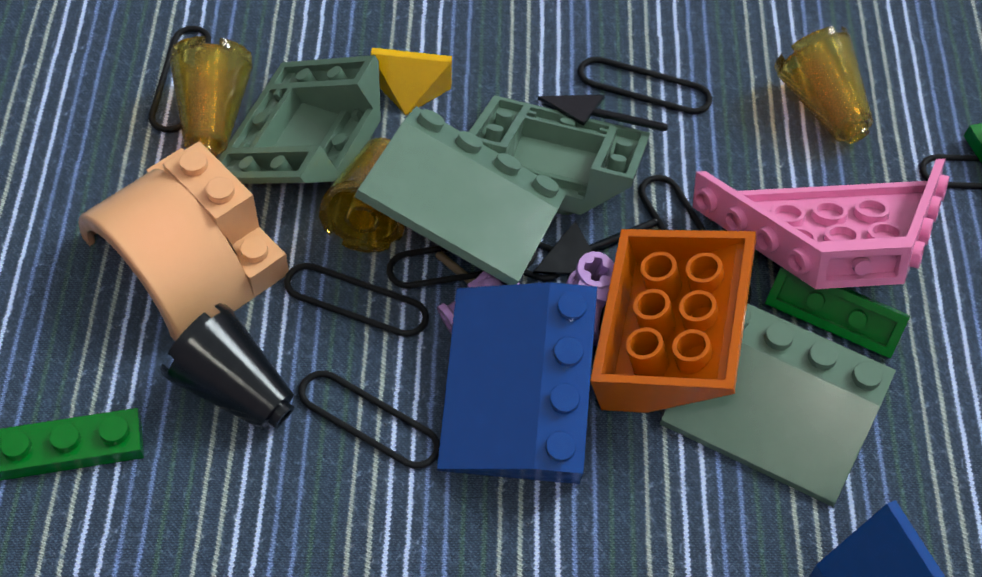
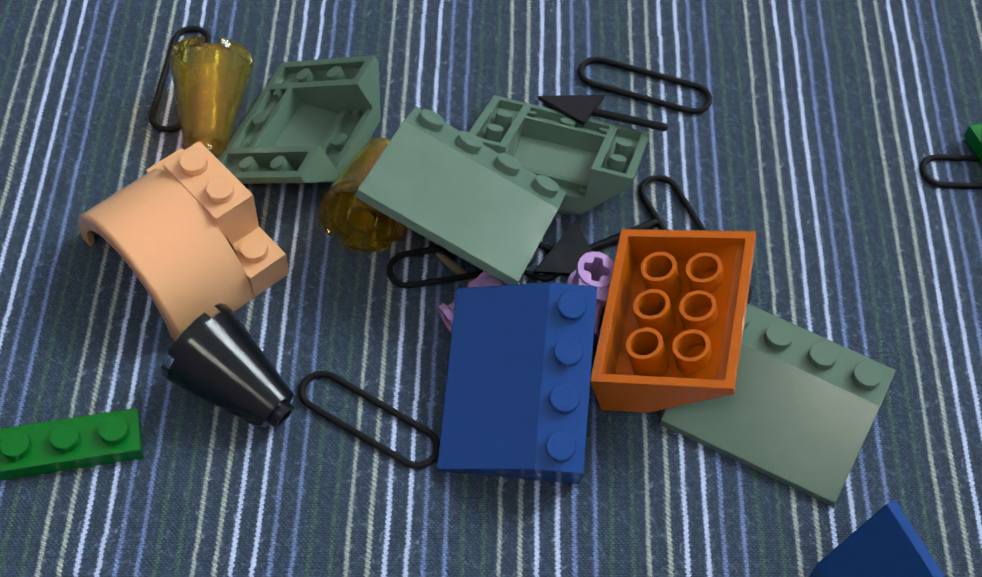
(406, 333): black piece -> none
(413, 77): yellow slope -> none
(829, 82): clear yellow cone -> none
(833, 232): bright pink piece -> none
(840, 312): green plate -> none

